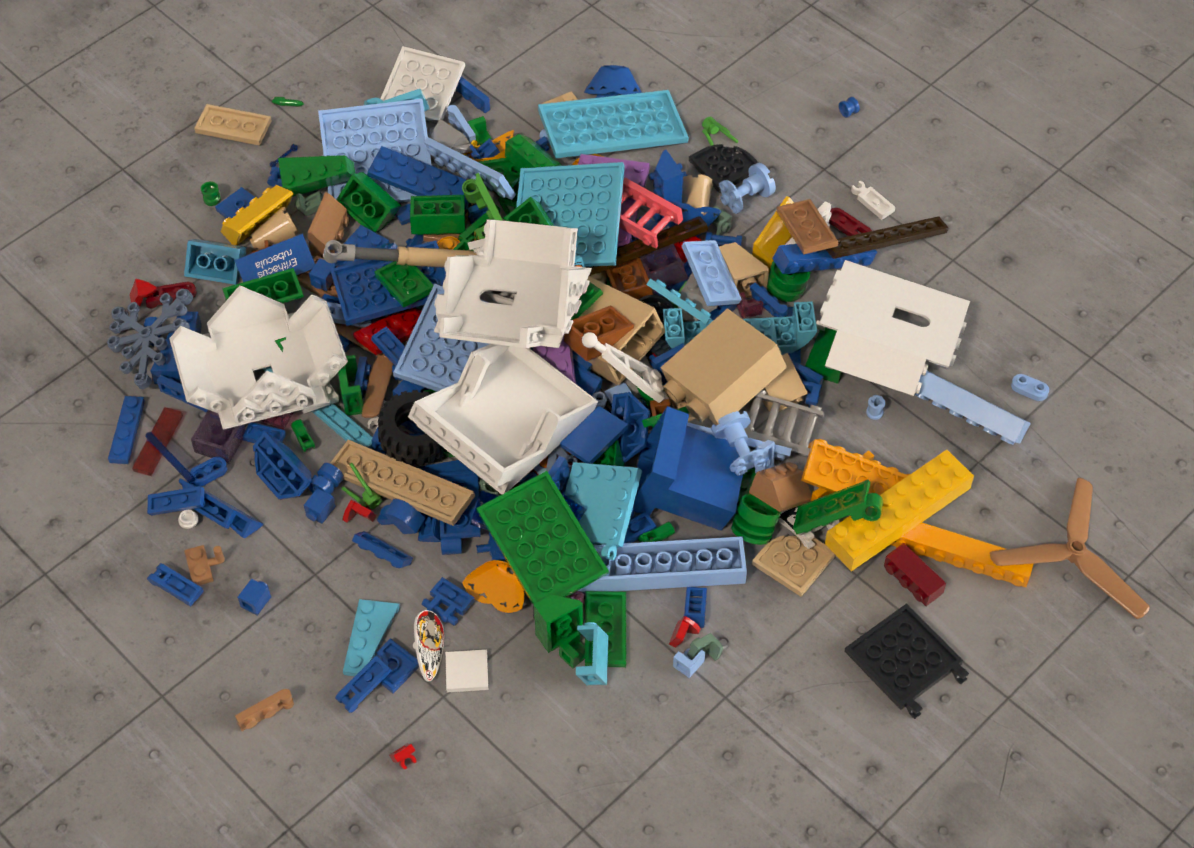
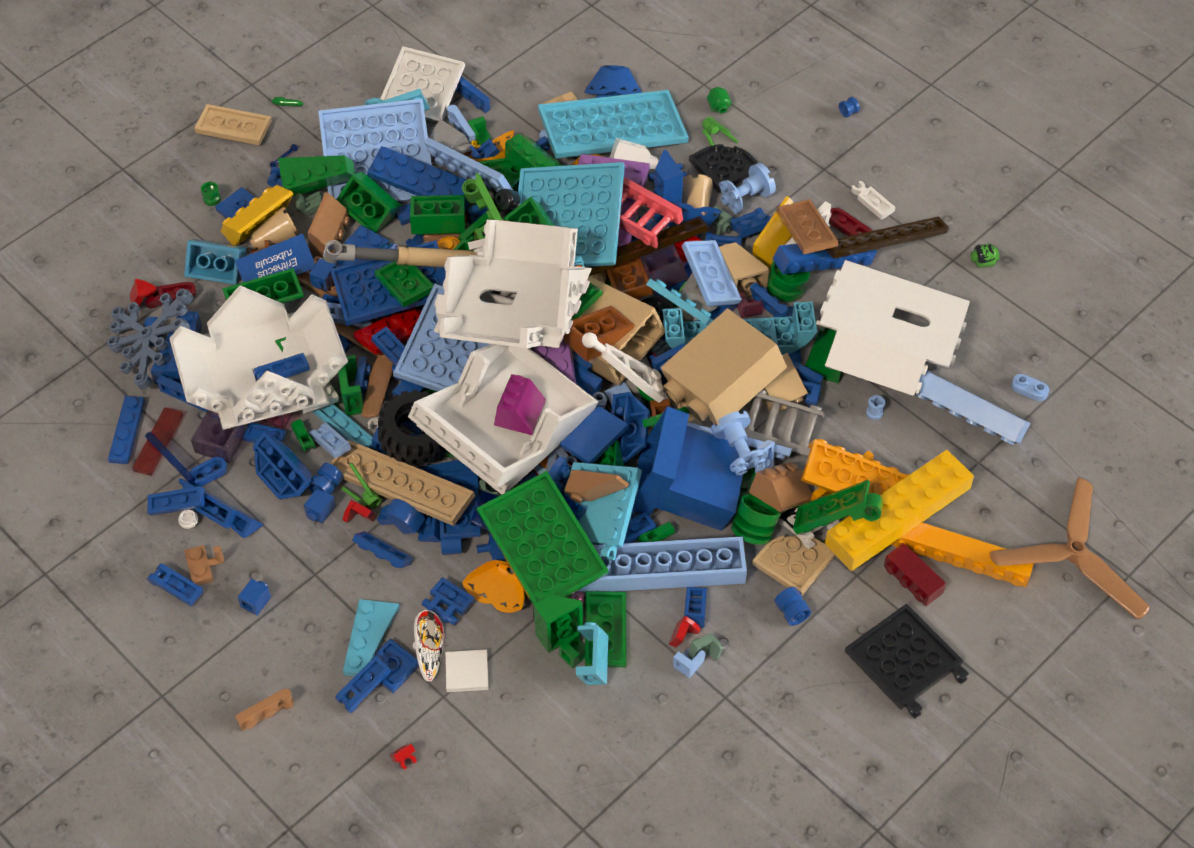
(285, 367): none -> blue plate
(330, 440): none -> light blue plate
(506, 200): none -> black head
(519, 405): none -> magenta slope
(592, 485): none -> medium nougat slope
(634, 152): none -> white hinge
(718, 100): none -> green head
(750, 223): none -> blue plate
(792, 605): none -> blue wheel
(985, 255): none -> bright green head

